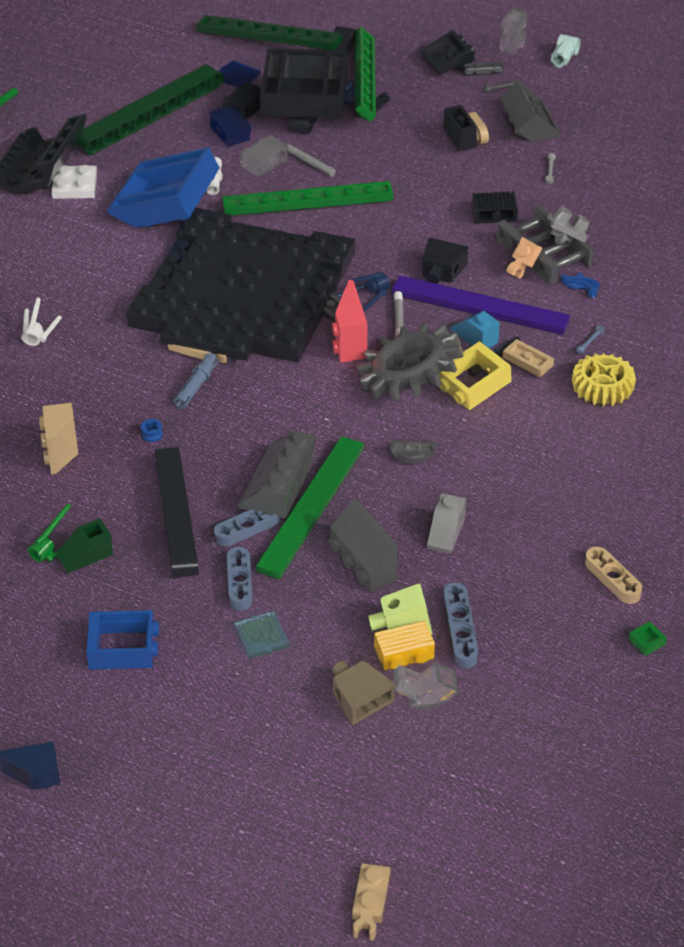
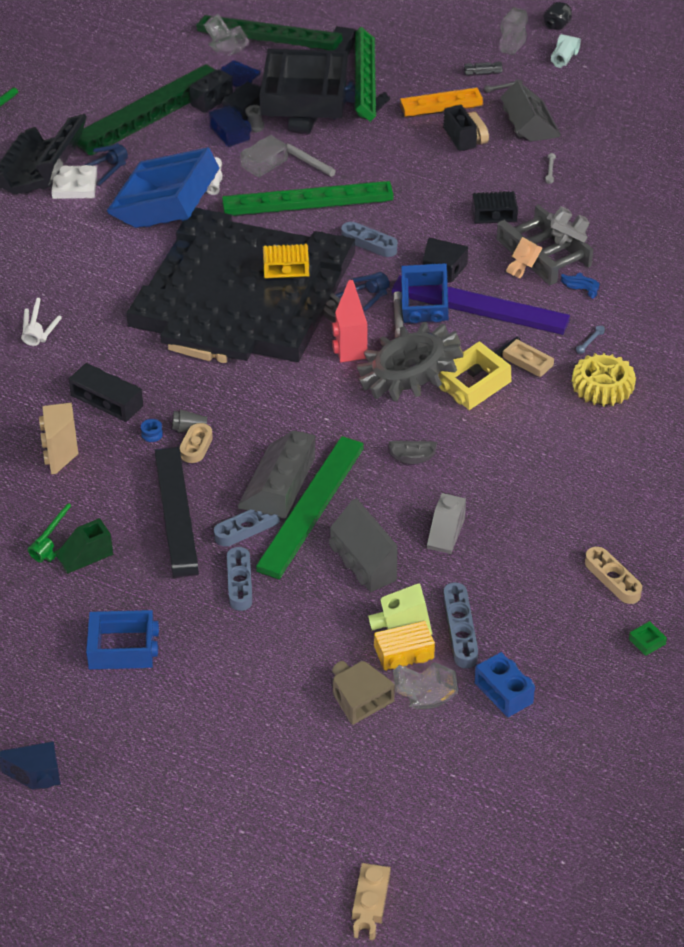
(106, 392): none -> black brick
(116, 155): none -> dark blue plant
(183, 420): none -> dark grey cone
(196, 443): none -> tan plate
(199, 375): sand blue pin -> none
(211, 90): none -> black brick
(224, 40): none -> clear brick
(255, 118): none -> dark grey bush
(261, 634): clear light blue piece -> none
(286, 261): none -> yellow brick
(381, 245): none -> sand blue beam
(419, 276): none -> blue window
(439, 101): none -> light orange plate
(448, 53): black plate -> none
(478, 328): dark azure slope -> none
(504, 684): none -> blue brick
(557, 15): none -> black head

